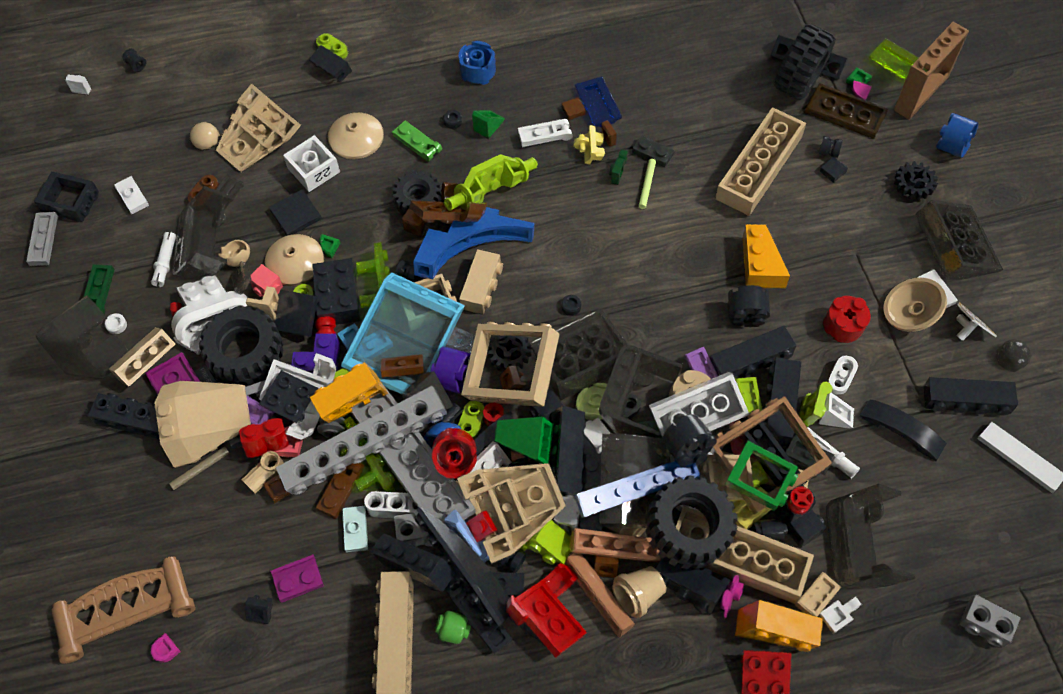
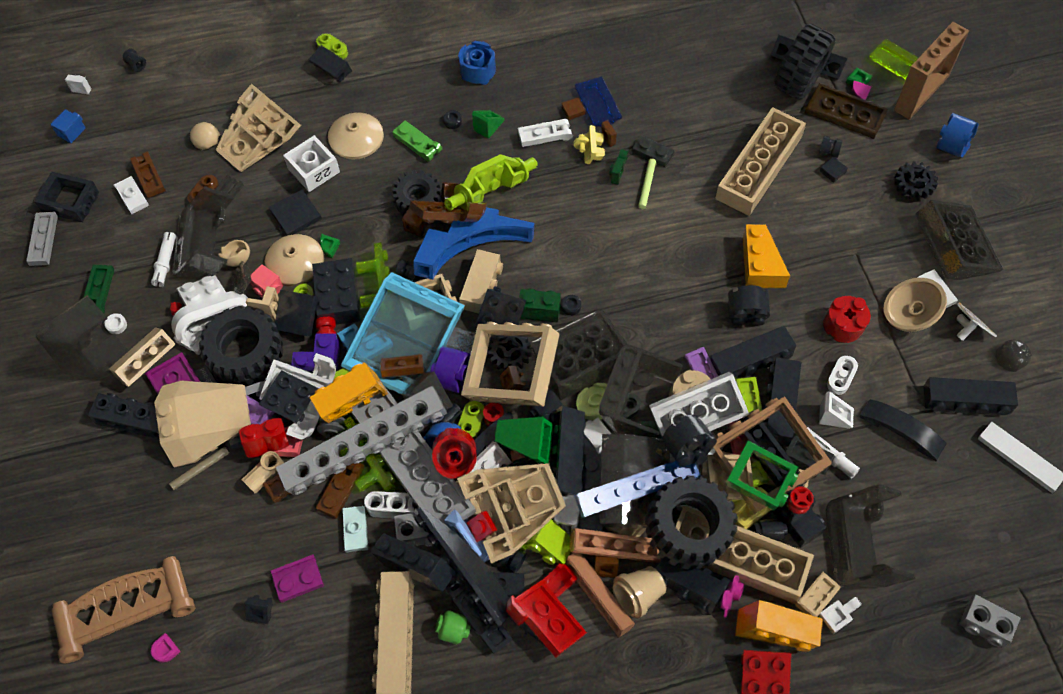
(68, 125): none -> blue brick
(147, 174): none -> reddish brown plate
(500, 308): none -> black hinge
(541, 305): none -> dark green brick
(813, 404): lime plate -> none

